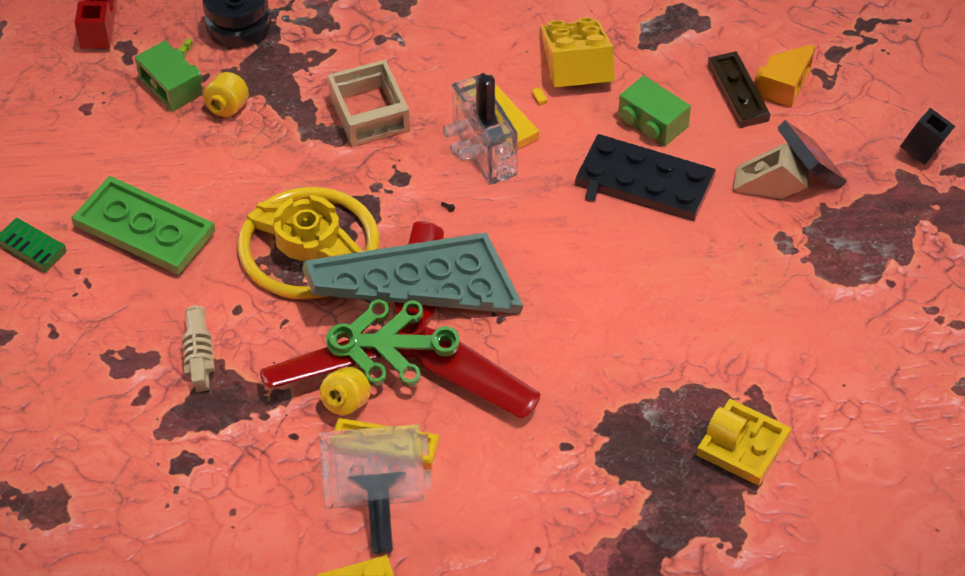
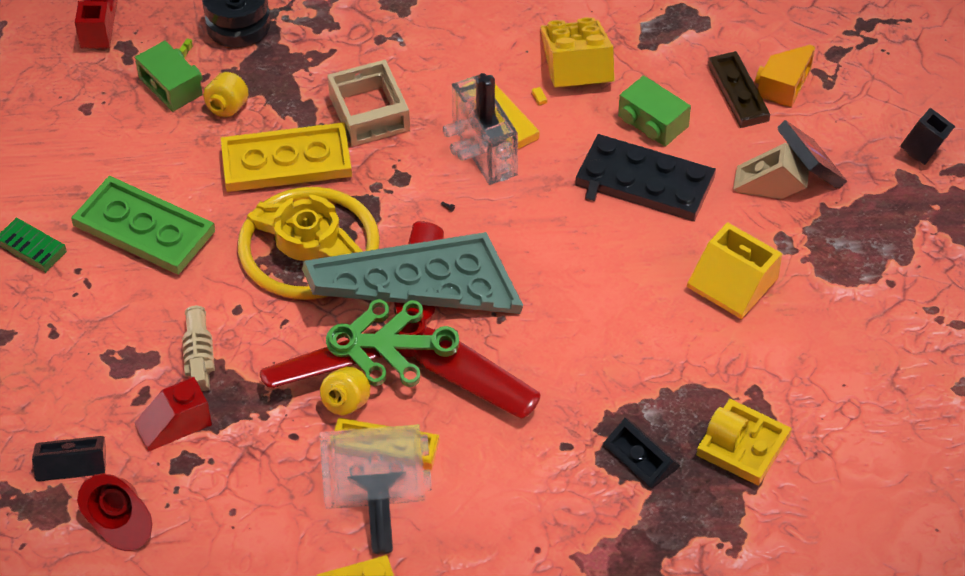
(69, 458): none -> black slope
(115, 511): none -> red piece
(174, 414): none -> red slope
(285, 157): none -> yellow plate
(640, 453): none -> black slope
(735, 270): none -> yellow slope

